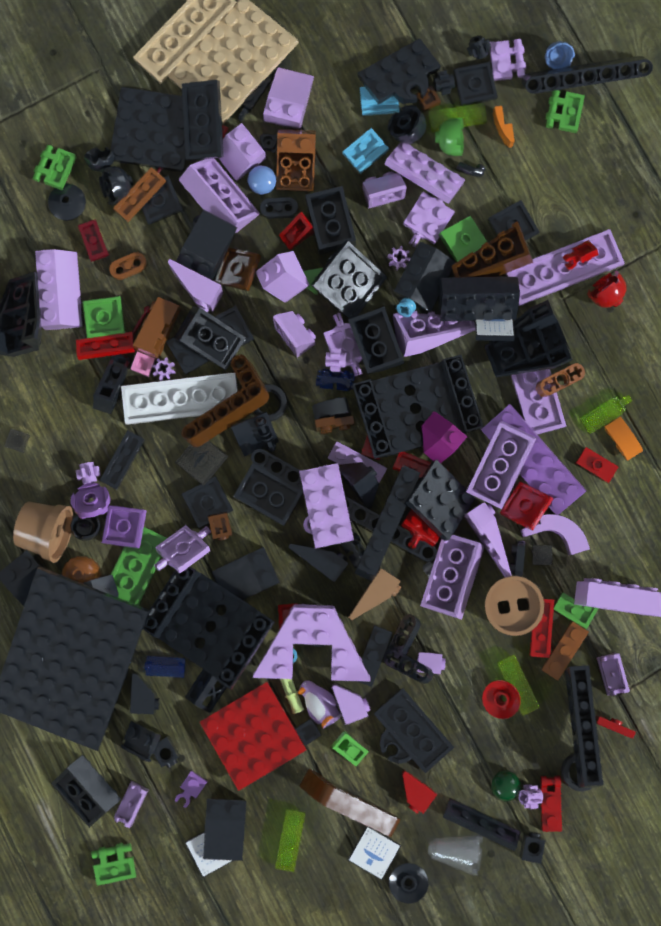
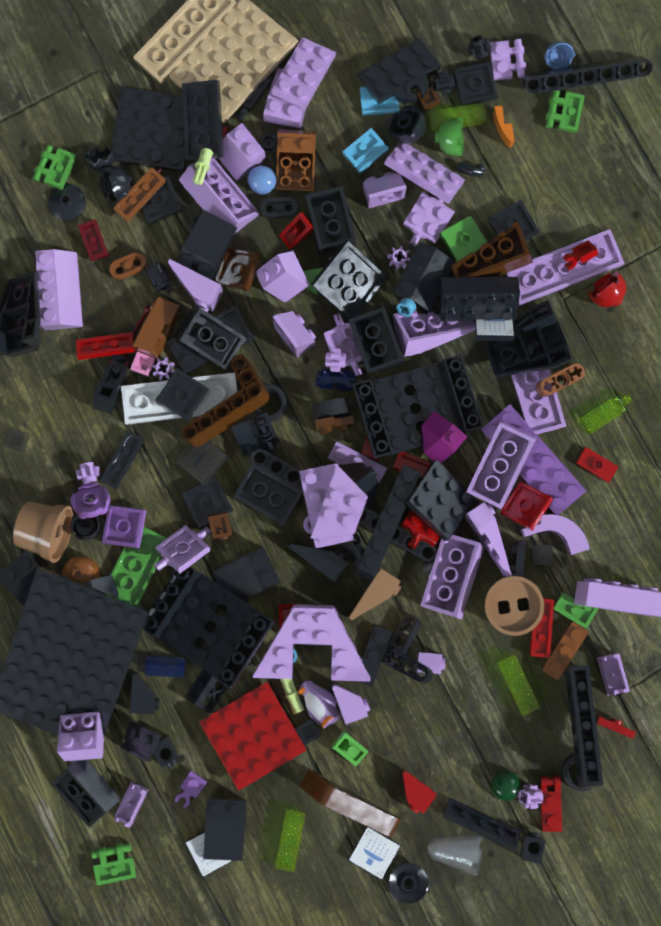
(80, 737): none -> lavender slope
(103, 317): bright green plate -> none
(158, 276): none -> black brick
(182, 394): none -> black plate
(202, 166): none -> yellowish green axle
(303, 73): none -> lavender plate
(340, 507): none -> lavender wing
(411, 732): black plate -> none
(493, 703): red dish -> none
(624, 438): orange slope -> none

